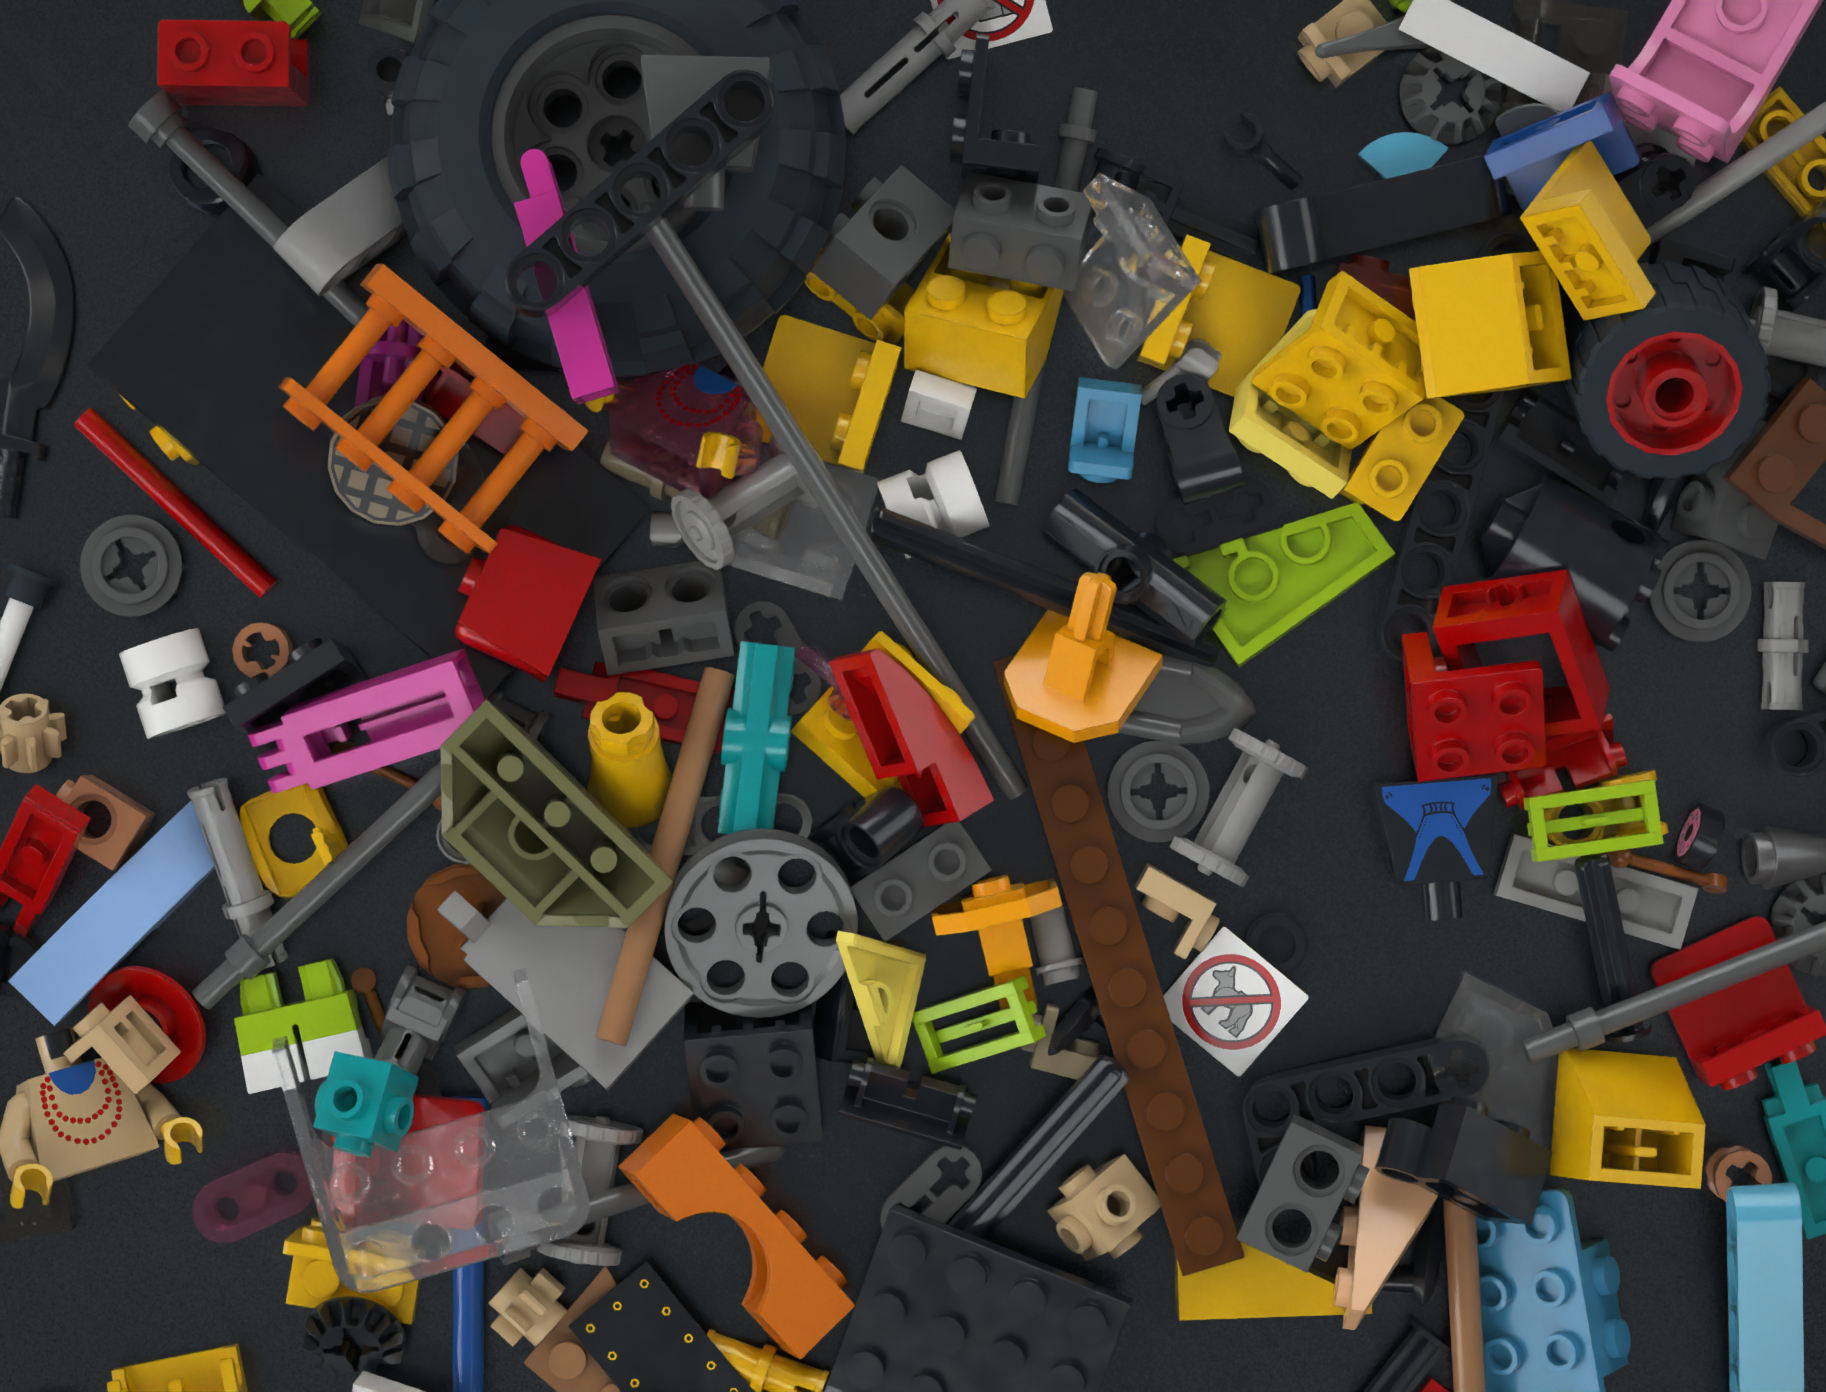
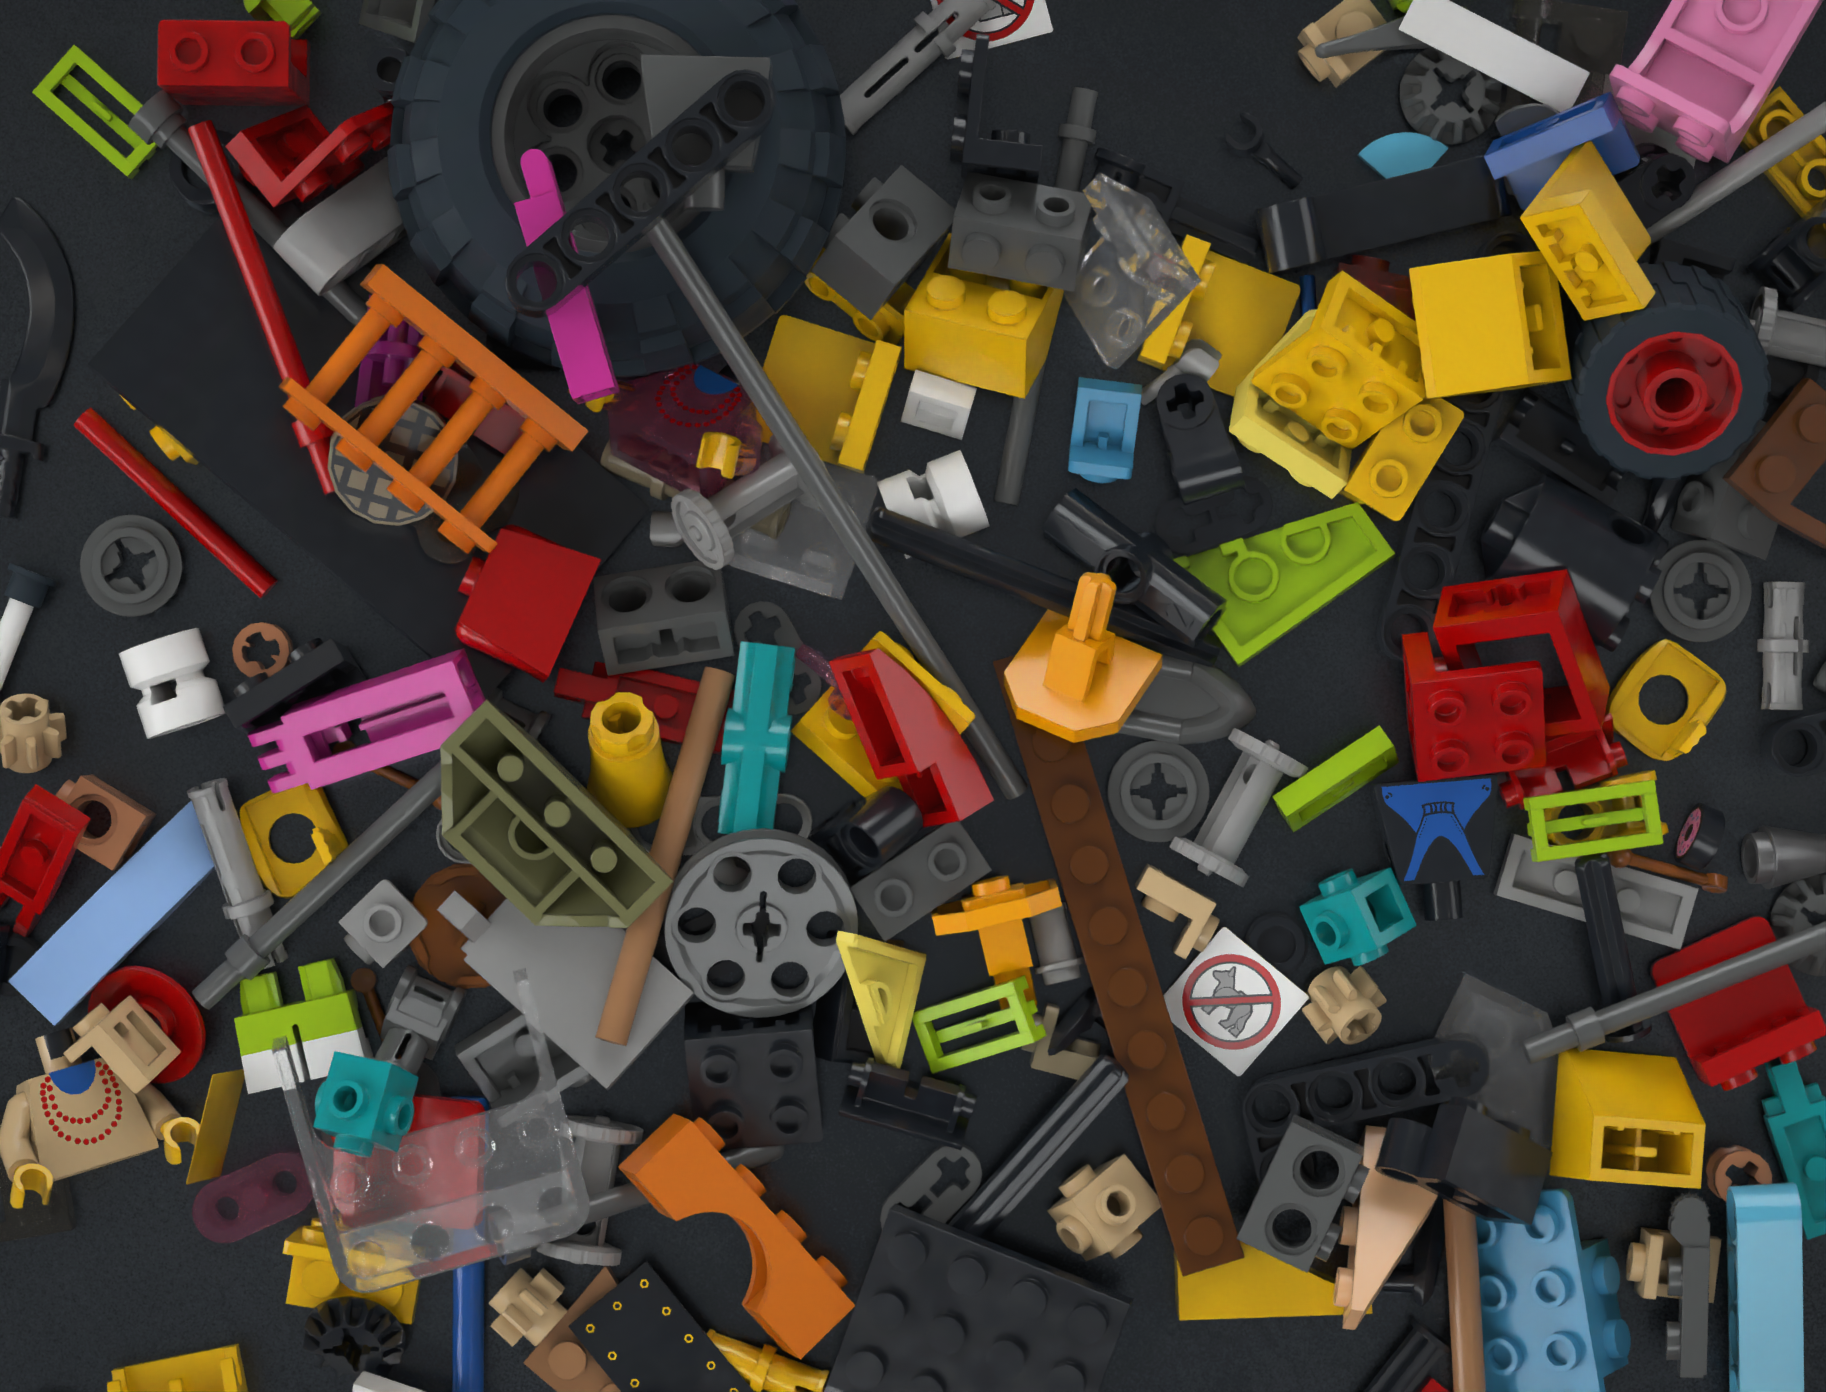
(60, 74): none -> lime tile
(216, 1126): none -> yellow sticker
(259, 285): none -> red bar
(300, 158): none -> red bracket
(382, 925): none -> light grey bracket
(1336, 778): none -> lime tile
(1344, 1005): none -> tan gear
(1357, 916): none -> teal brick
(1649, 1262): none -> tan bracket
(1689, 1279): none -> dark grey hinge
(1704, 691): none -> yellow piece

